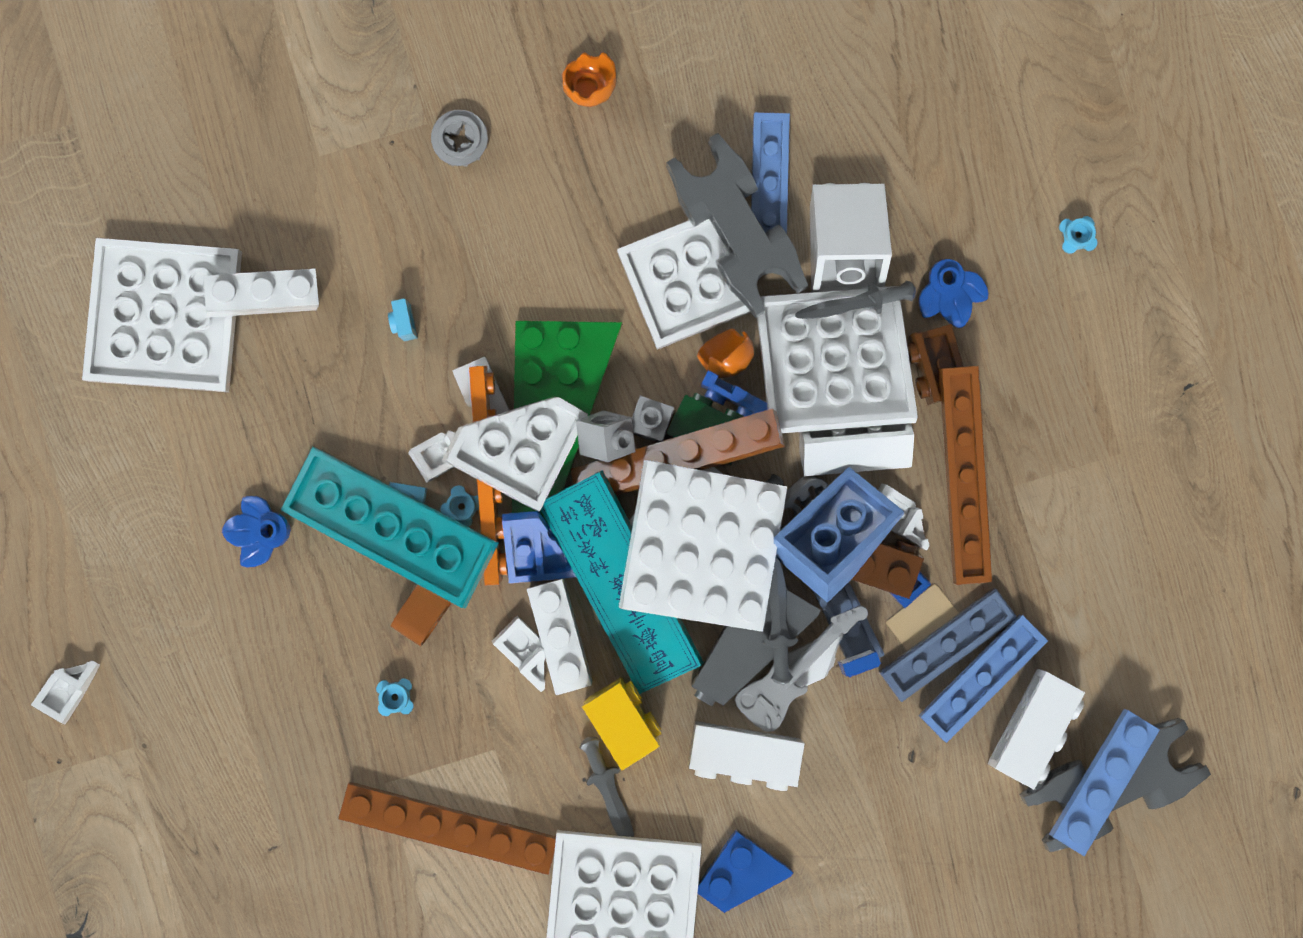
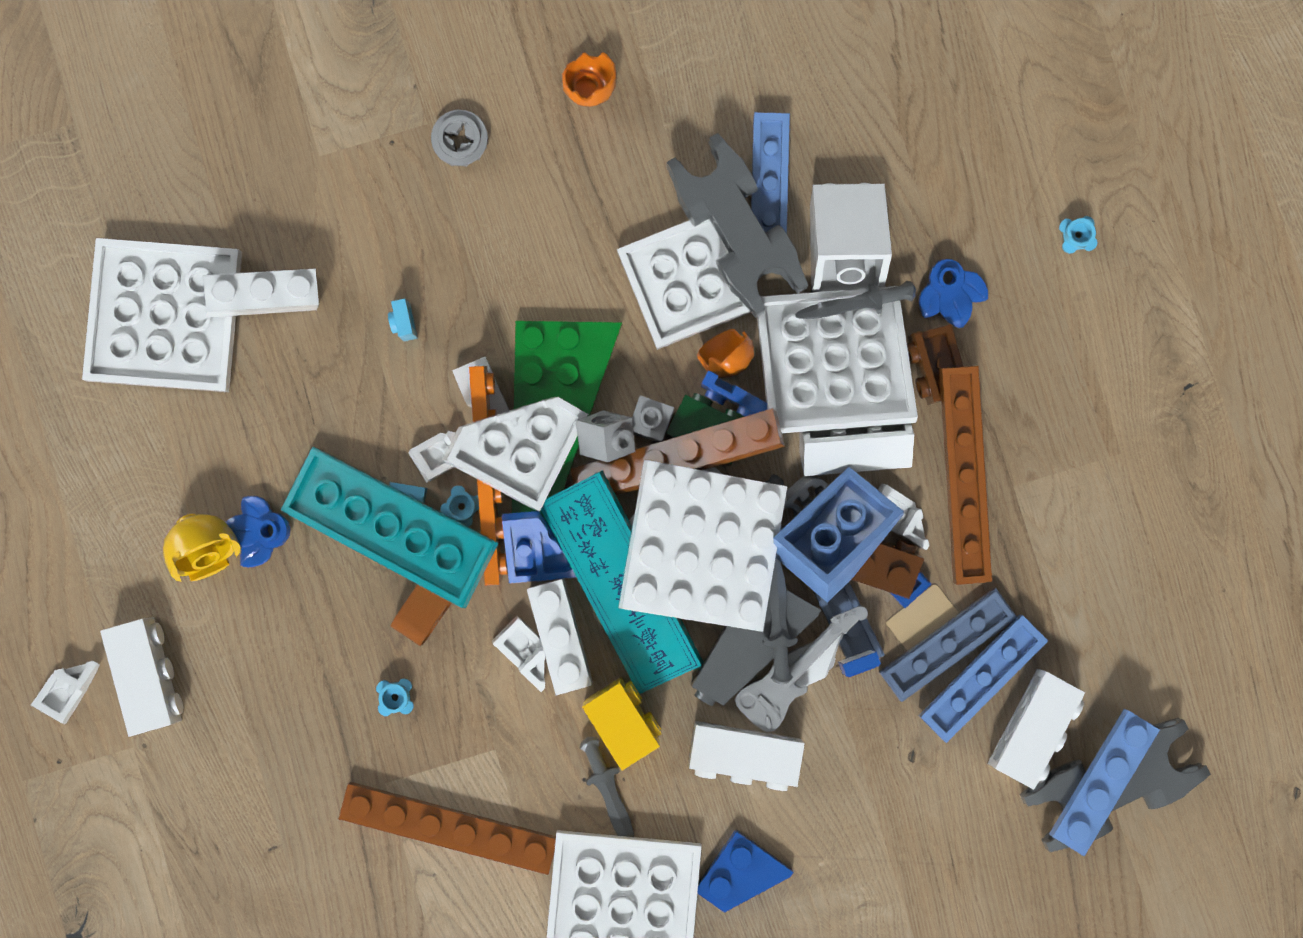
(142, 675): none -> white brick
(199, 546): none -> yellow cylinder

